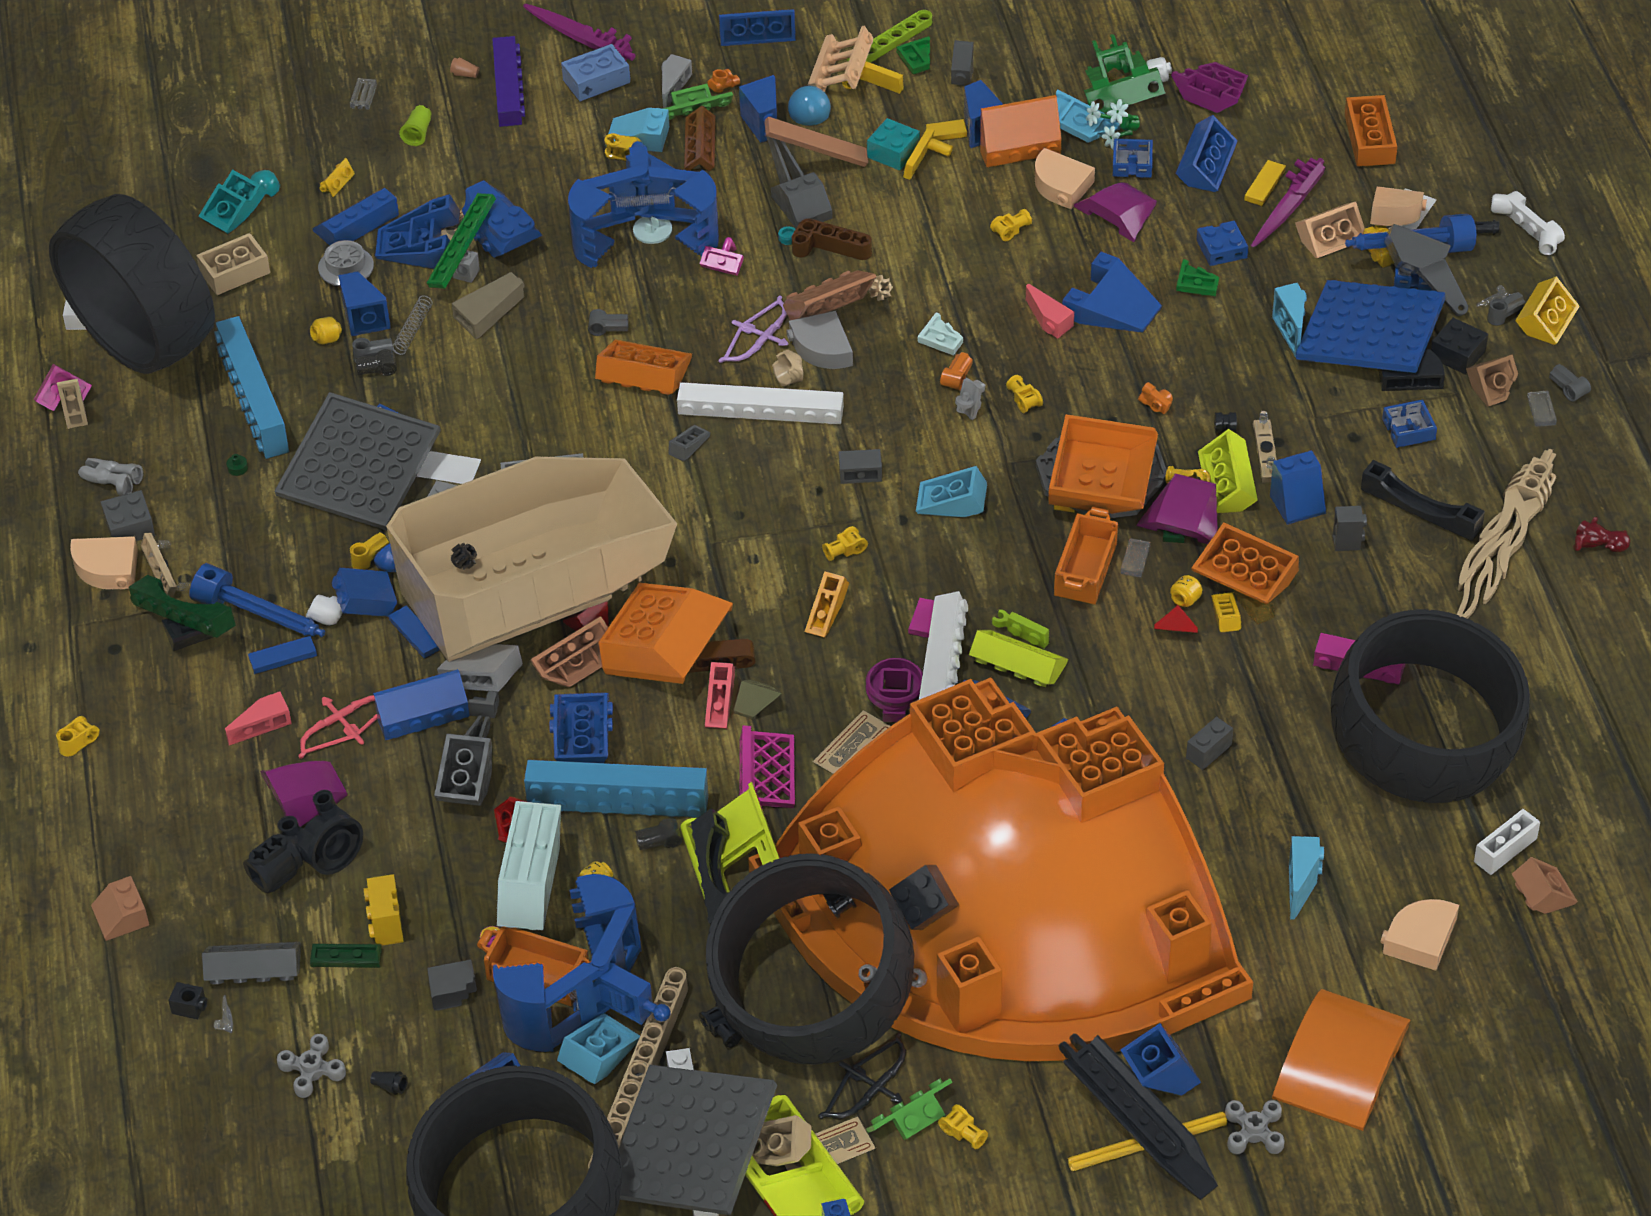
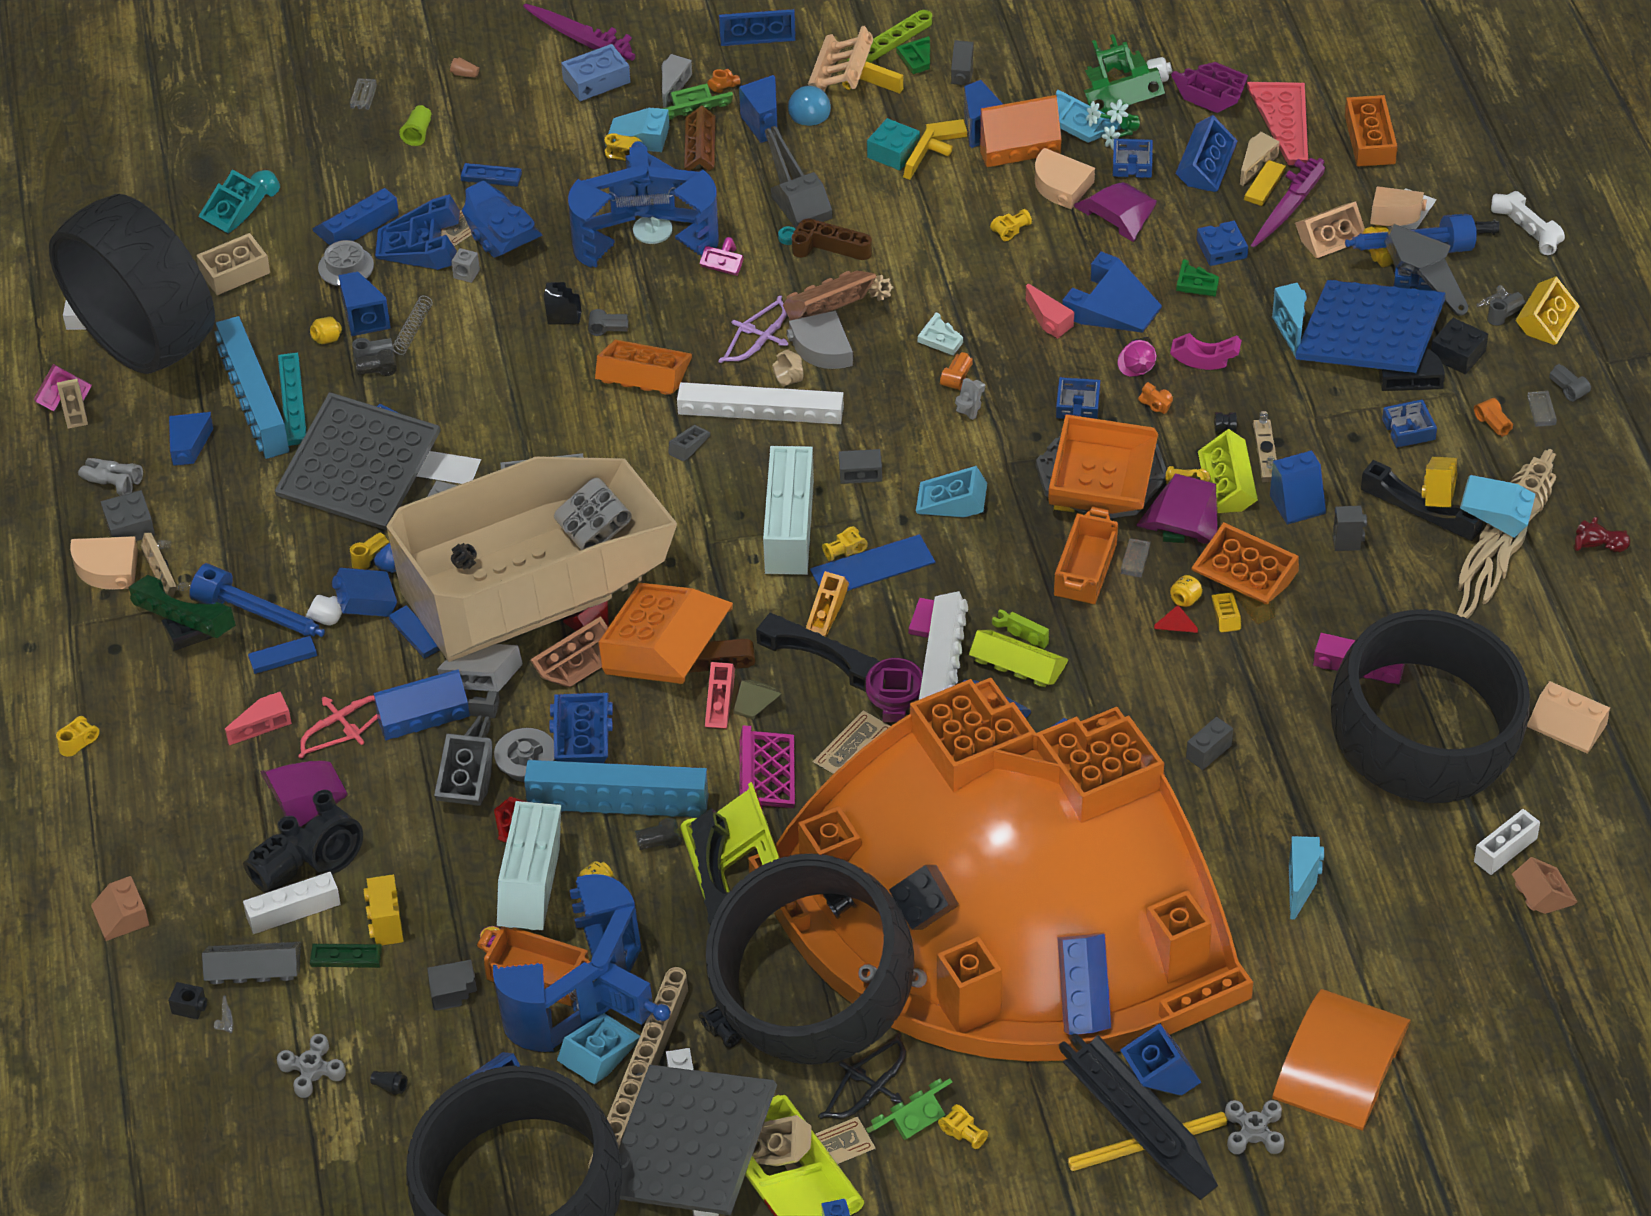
(188, 436): none -> blue slope
(237, 465): dark green tile -> none
(291, 902): none -> white brick
(292, 398): none -> teal tile
(338, 178): yellow hinge -> none
(461, 241): green tile -> none
(488, 304): dark tan slope -> none
(491, 174): none -> blue tile
(507, 81): dark purple brick -> none
(520, 746): none -> light grey wheel
(561, 304): none -> black piece
(592, 514): none -> light grey connector
(780, 633): none -> black arch
(788, 510): none -> light aqua brick
(816, 141): nougat tile -> none
(878, 562): none -> blue window
(1024, 395): yellow connector -> none
(1078, 398): none -> blue piece
(1084, 983): none -> blue slope
(1137, 357): none -> dark pink piece
(1204, 355): none -> dark pink arch
(1259, 151): none -> tan slope
(1285, 115): none -> coral wing
(1421, 932): light nougat brick -> none
(1440, 481): none -> yellow wedge
(1492, 413): none -> orange piece
(1493, 379): medium nougat slope -> none
(1498, 503): none -> medium azure slope
(1569, 717): none -> light nougat slope

